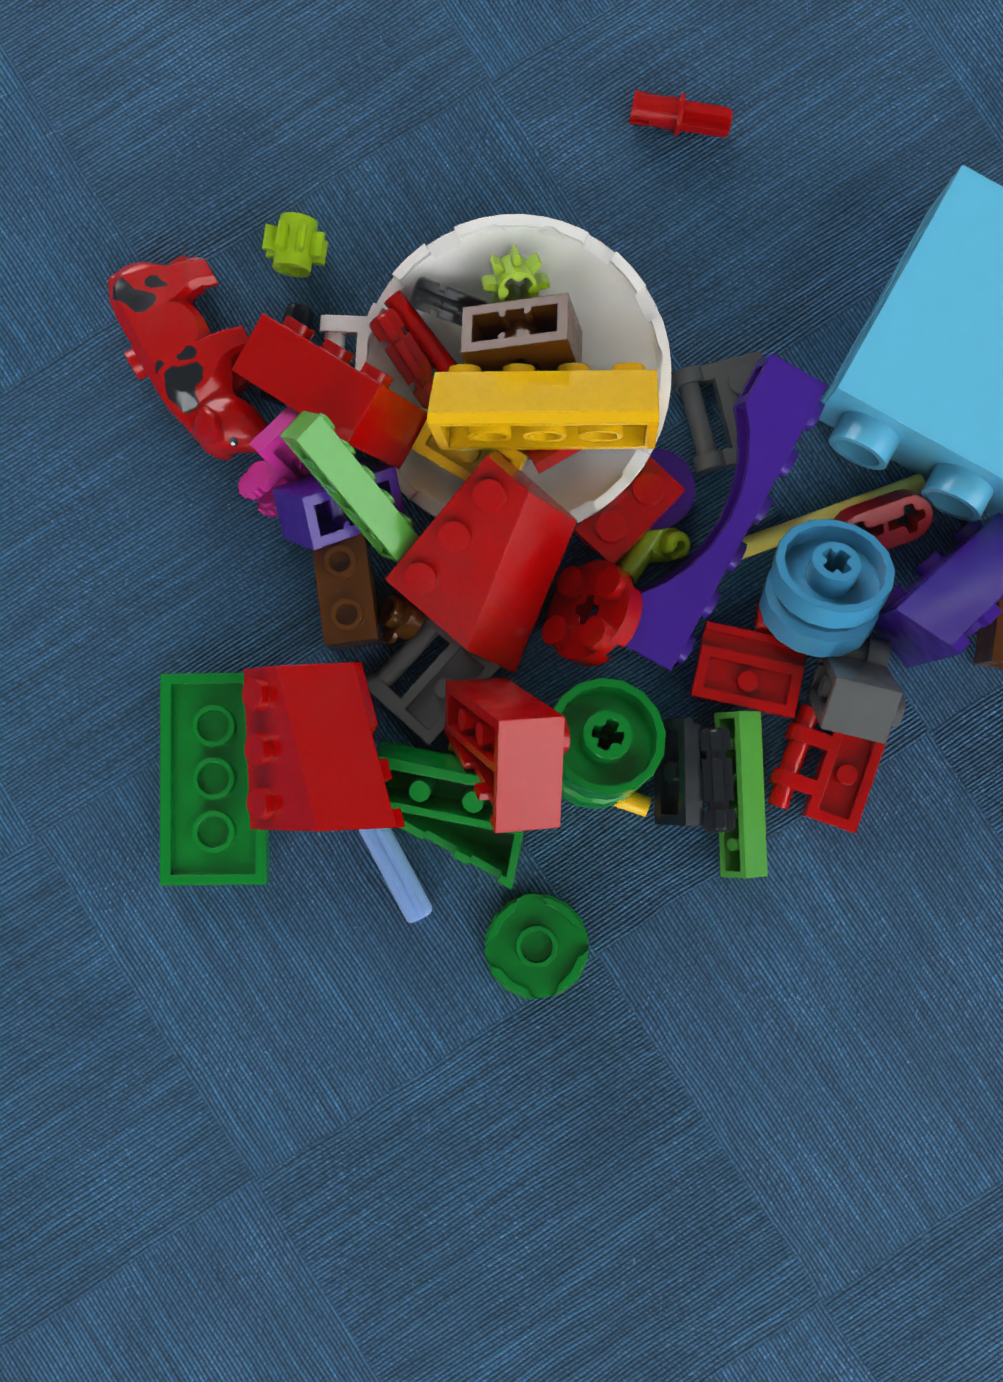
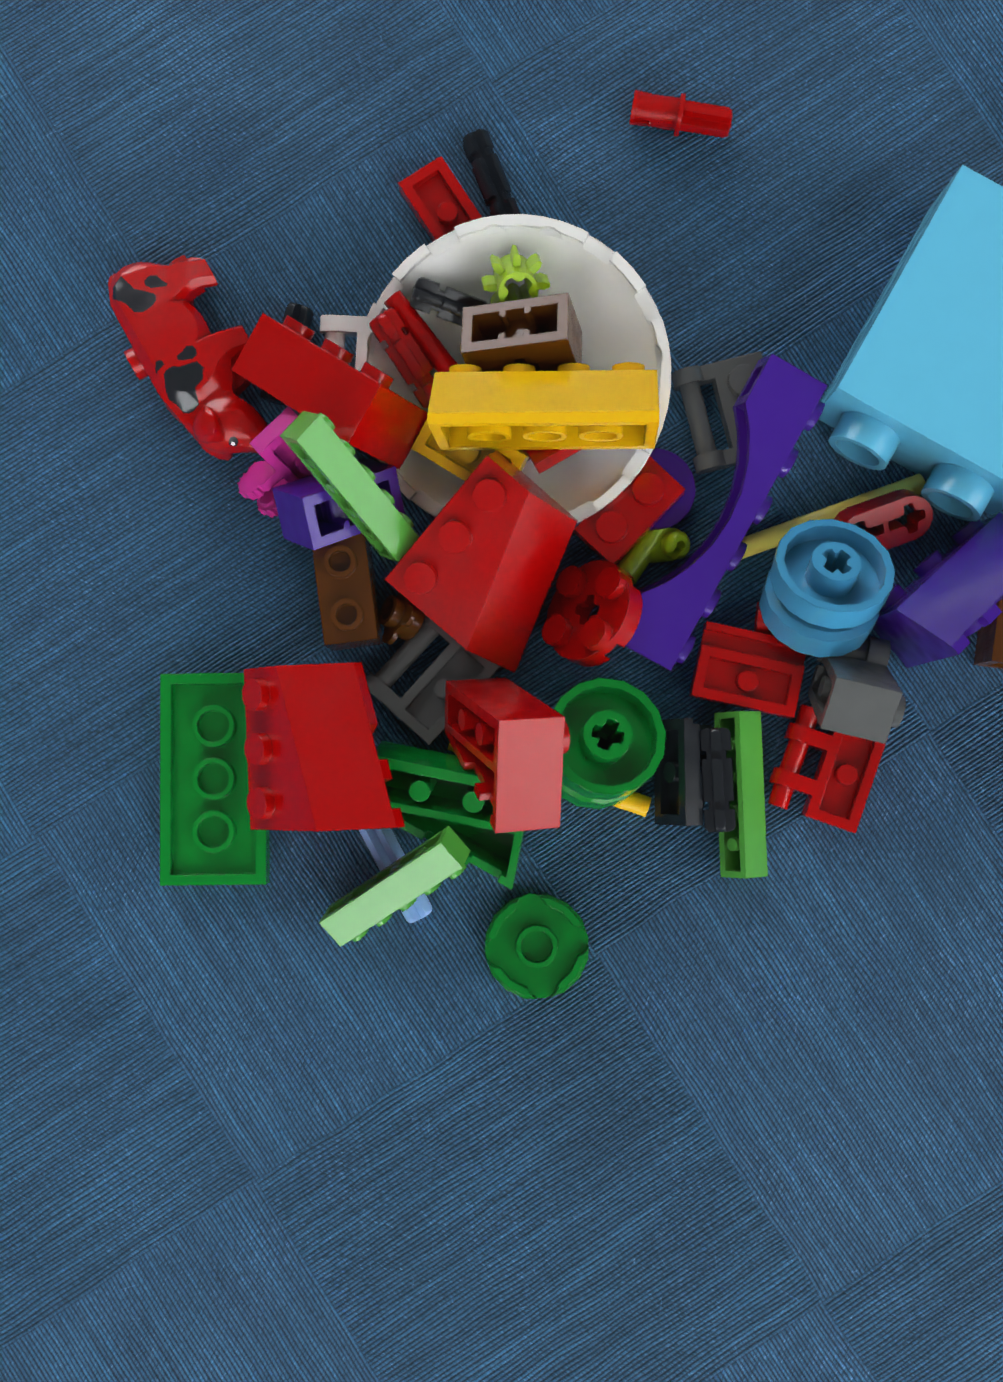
(295, 244): lime gear -> none
(396, 887): none -> piece
(437, 199): none -> red plate
(489, 173): none -> black axle

